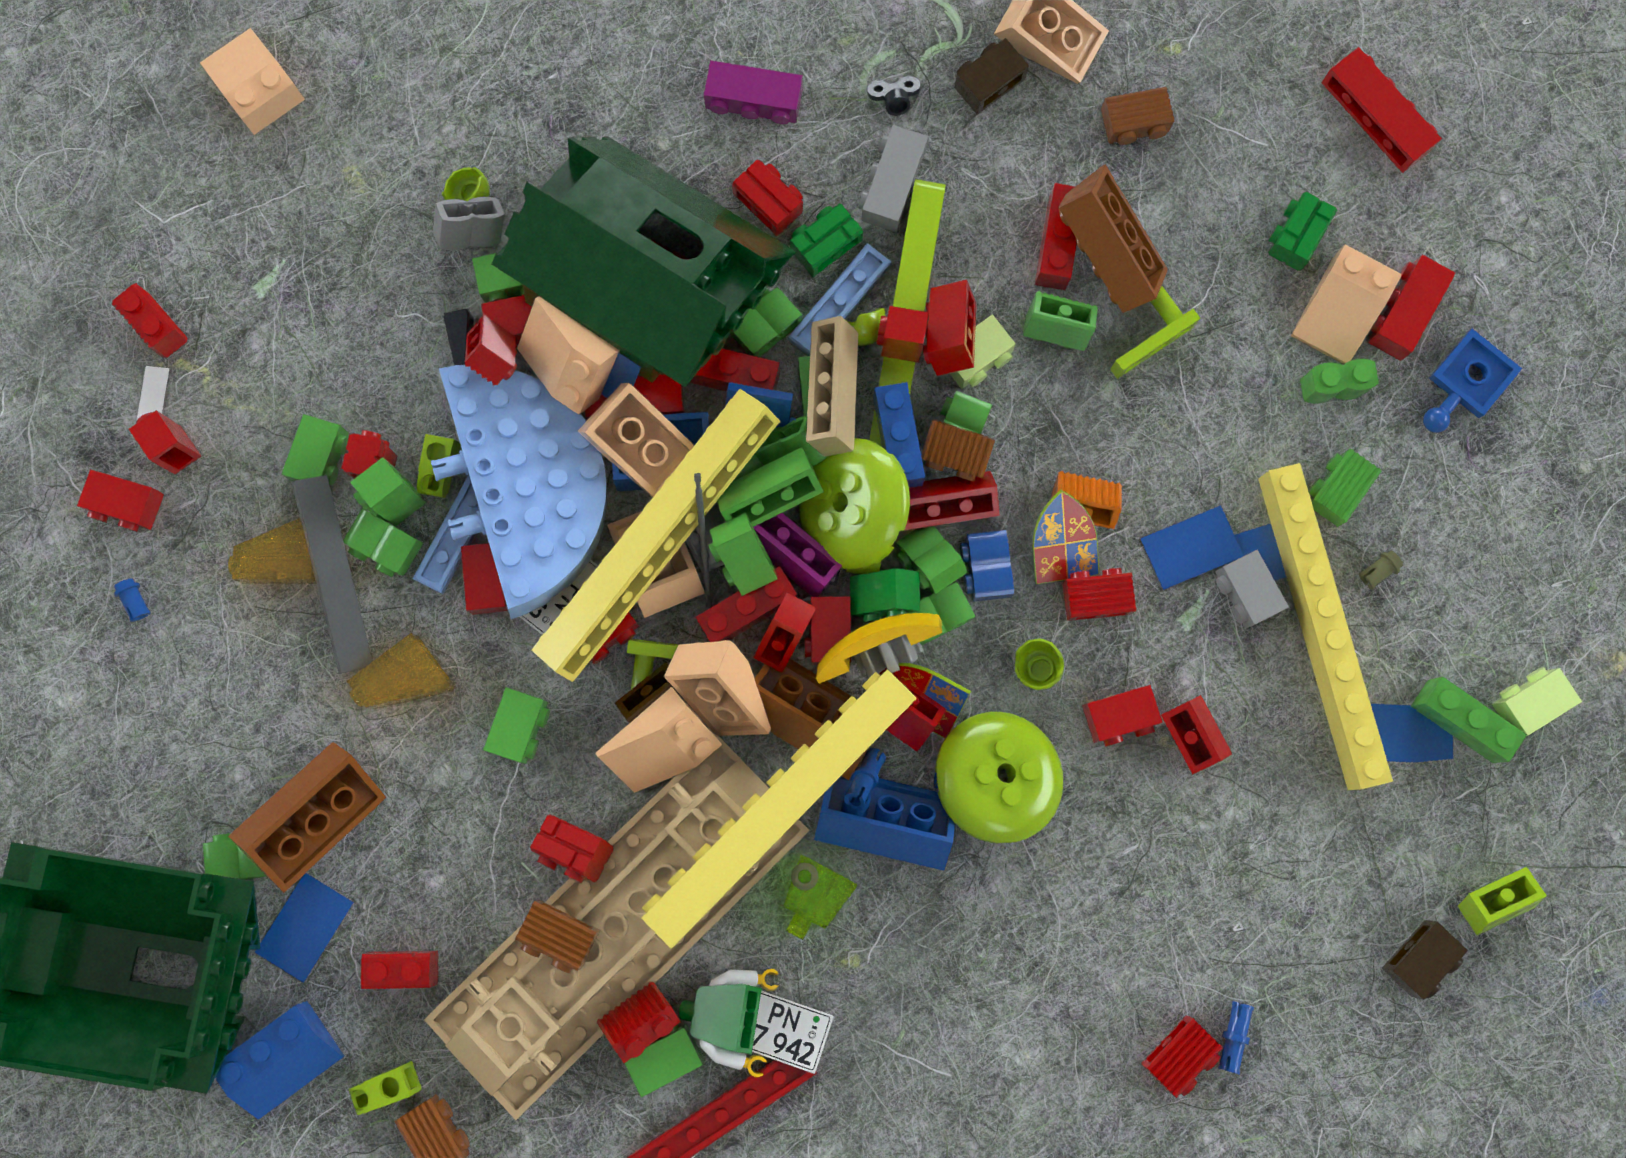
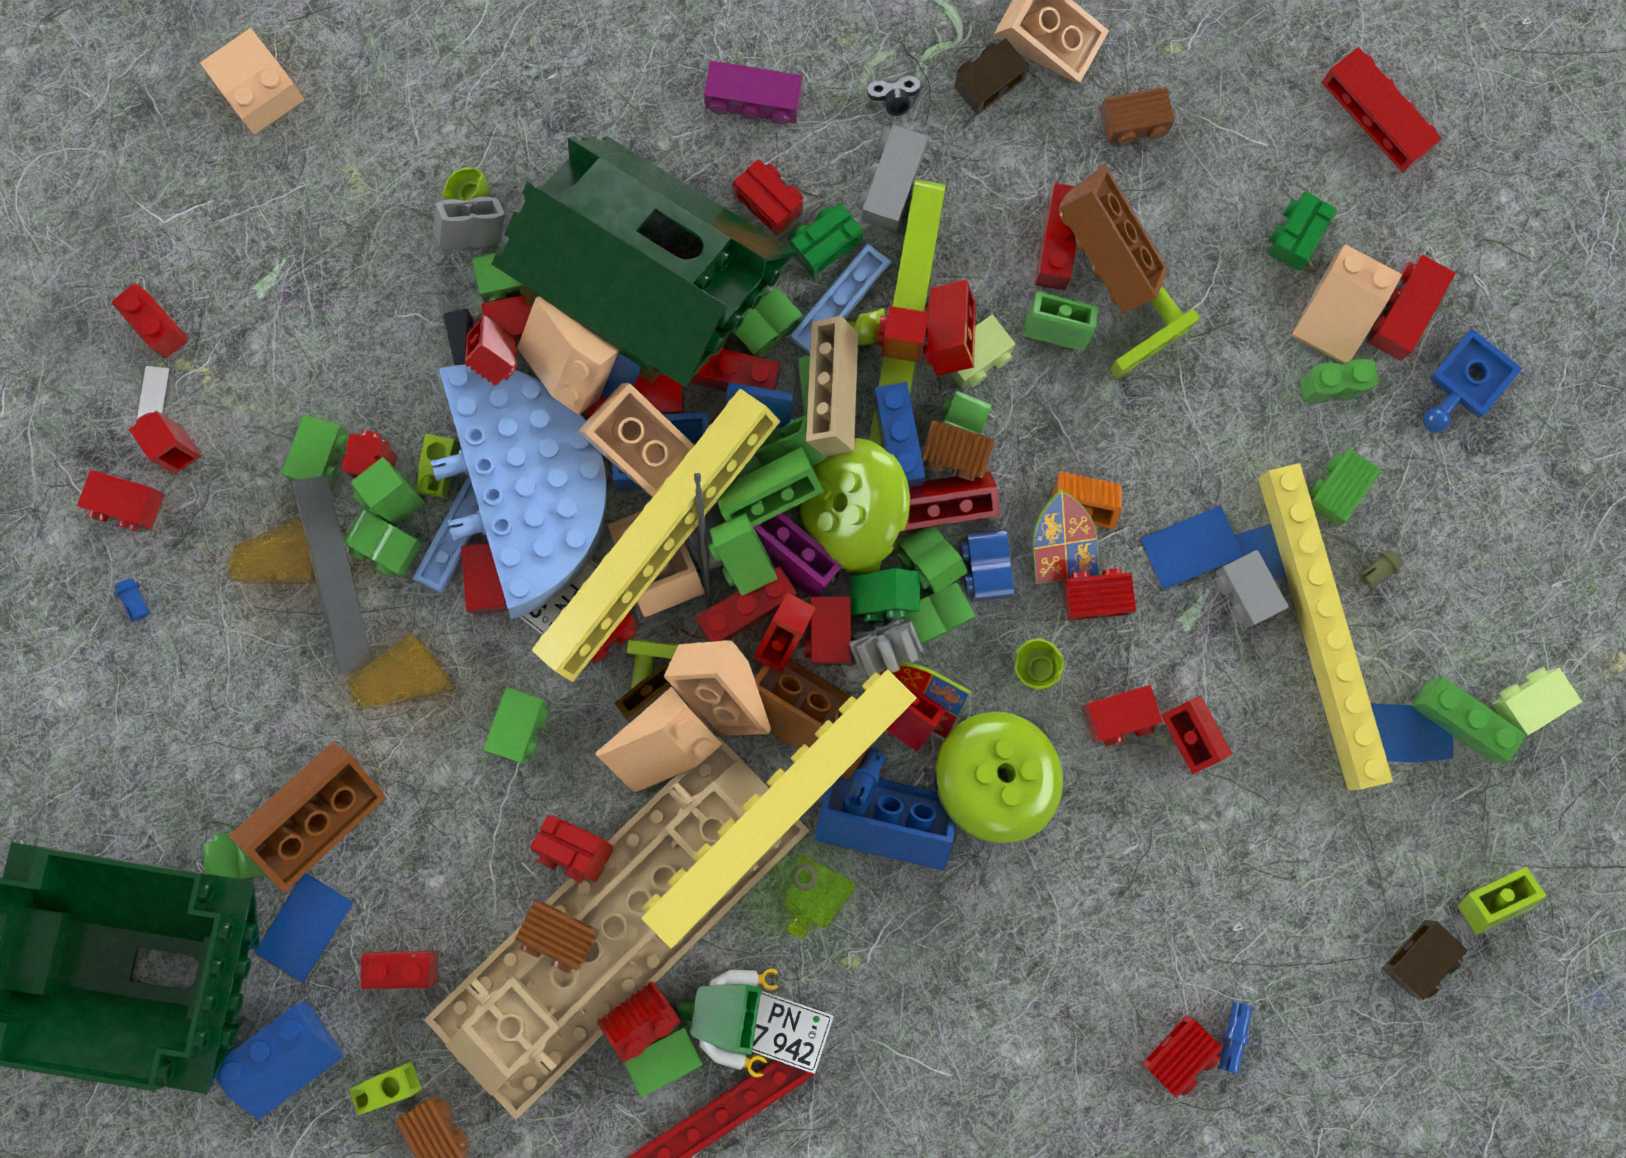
(915, 626): yellow slope -> none

